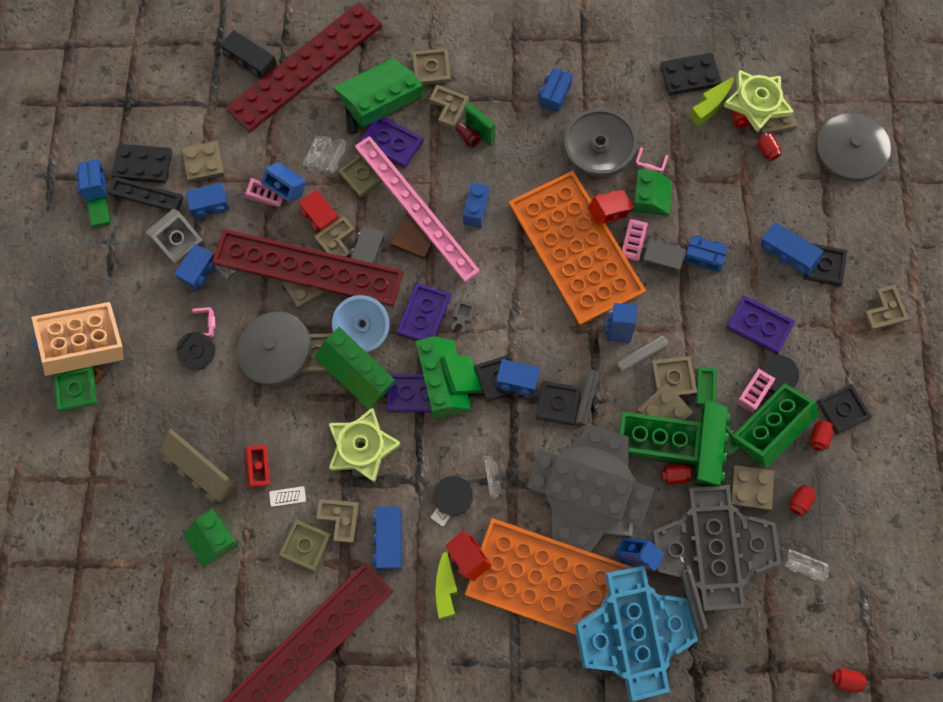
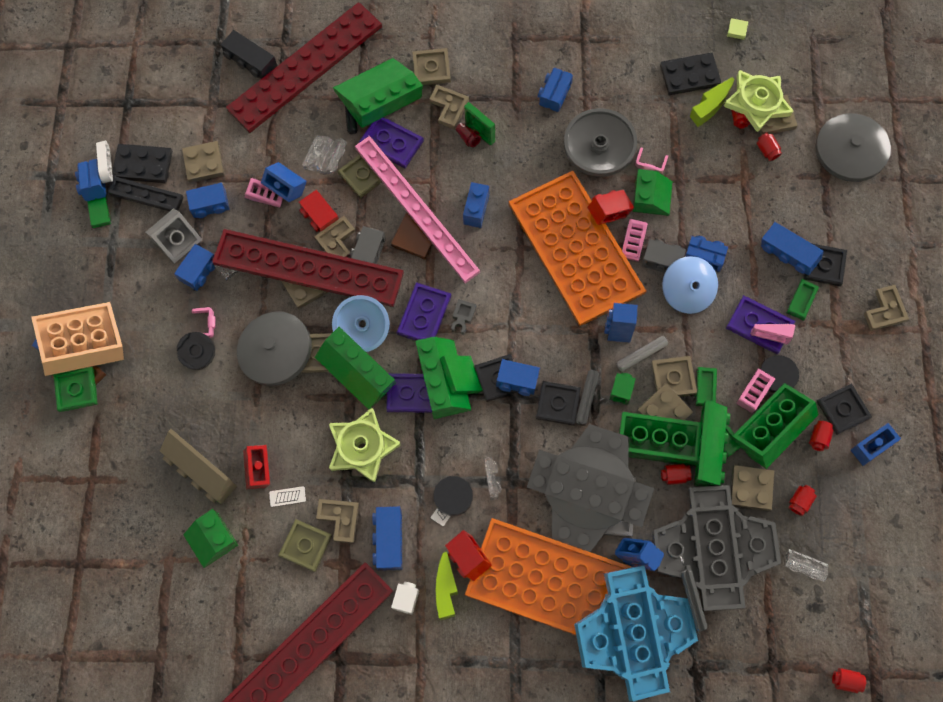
(104, 162): none -> white beam
(405, 598): none -> white brick
(622, 388): none -> green brick
(679, 280): none -> light blue dish
(737, 29): none -> yellowish green tile
(776, 332): none -> bright pink slope
(802, 299): none -> green tile
(875, 444): none -> blue brick

